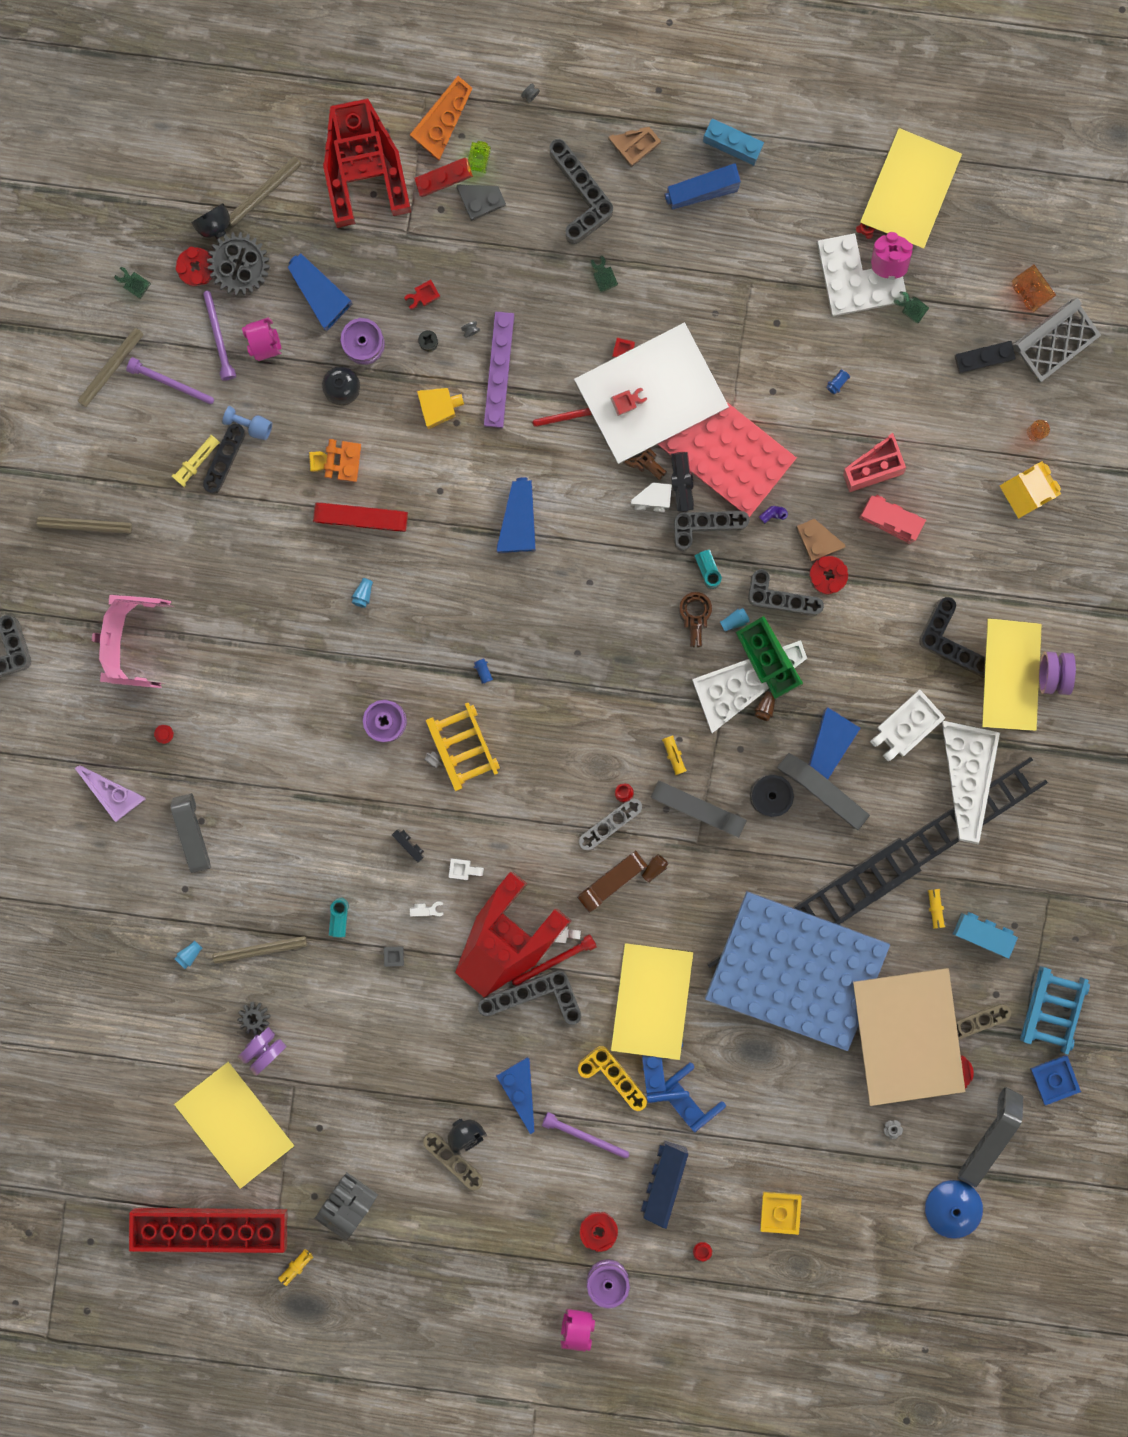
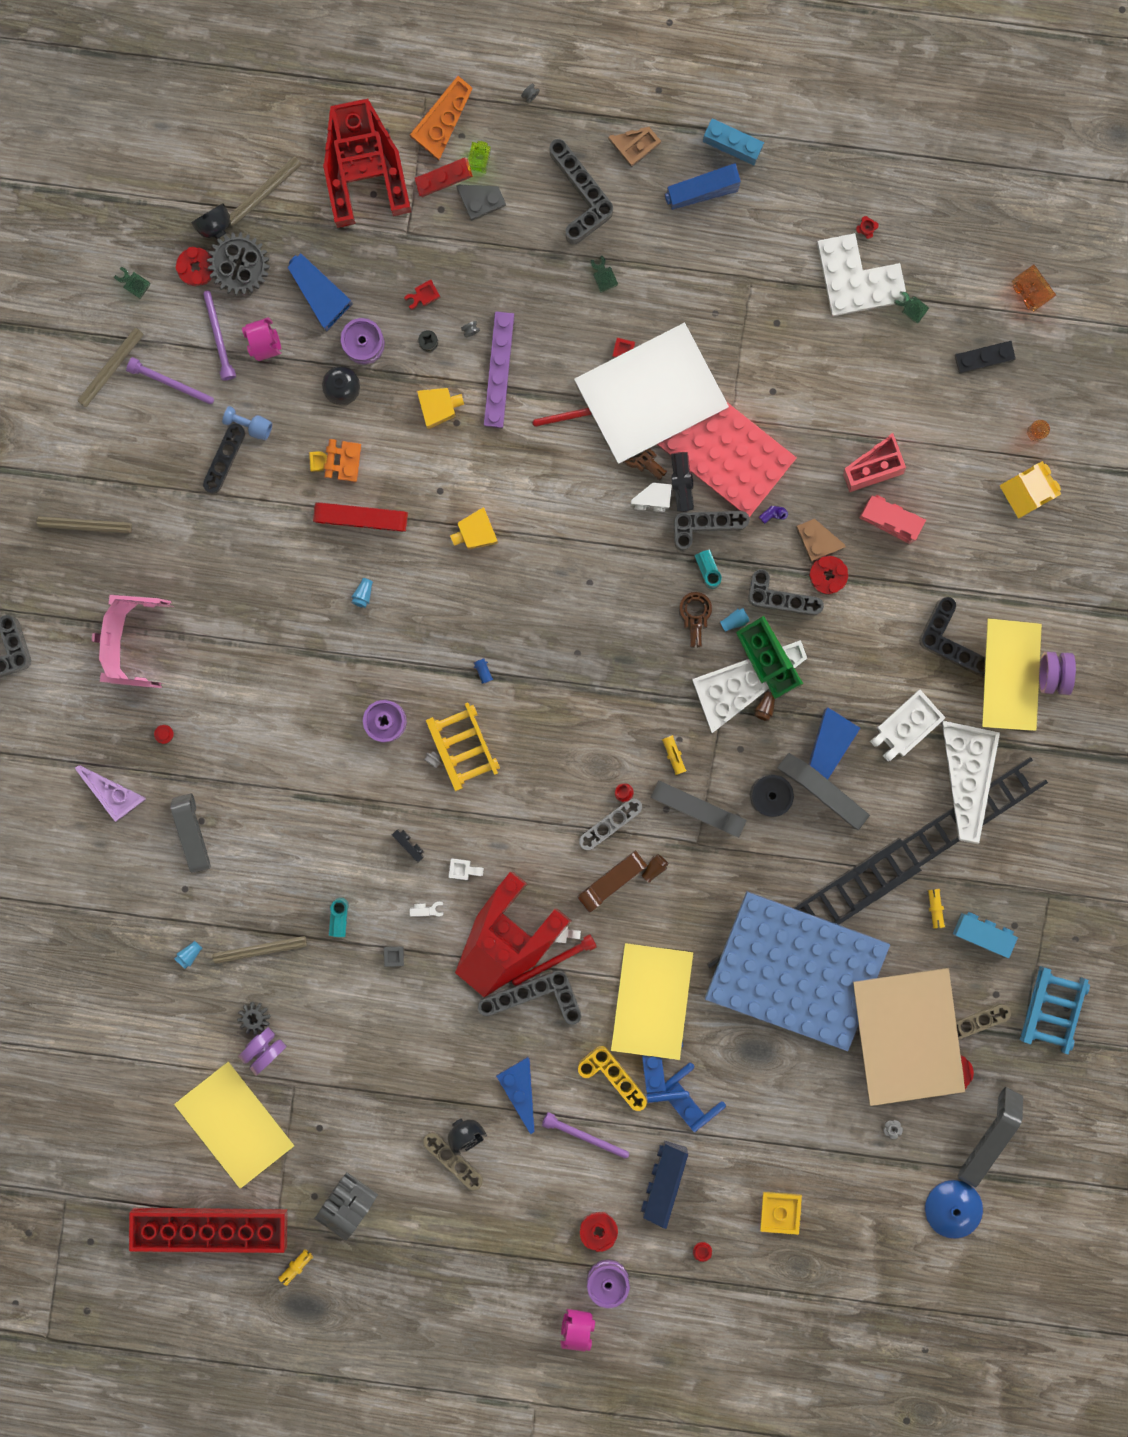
(189, 468): light yellow pin -> none
(475, 531): none -> yellow torso
(518, 522): blue slope -> none
(626, 402): plate -> none
(839, 380): blue pin -> none
(891, 255): dark pink brick -> none
(911, 187): light yellow piece -> none
(1045, 327): light grey fence -> none
(1055, 1080): blue plate -> none

